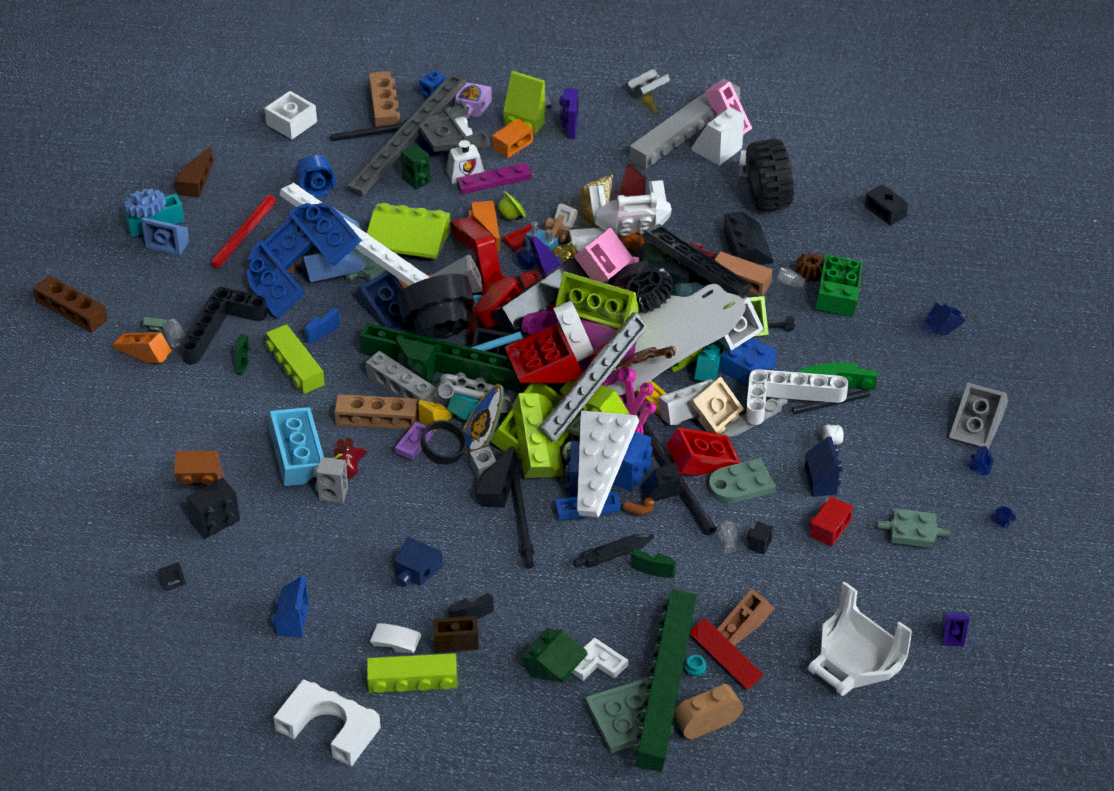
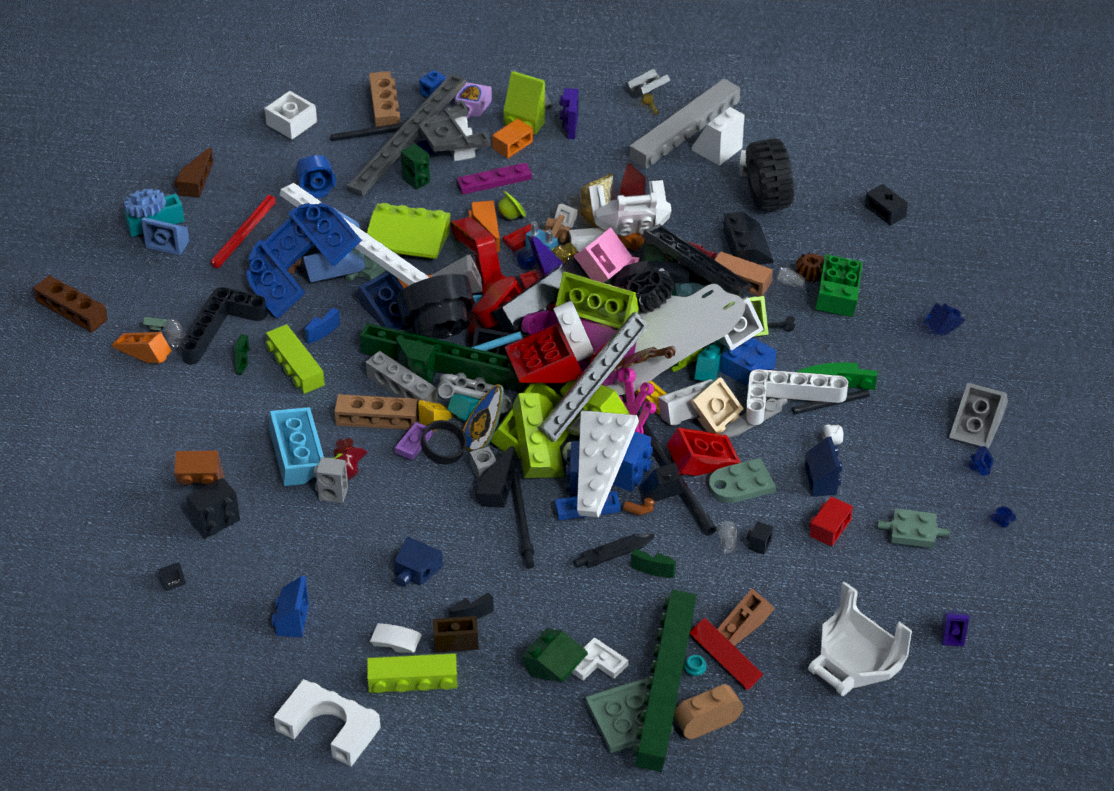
(463, 161): white torso -> none
(723, 96): bright pink slope -> none

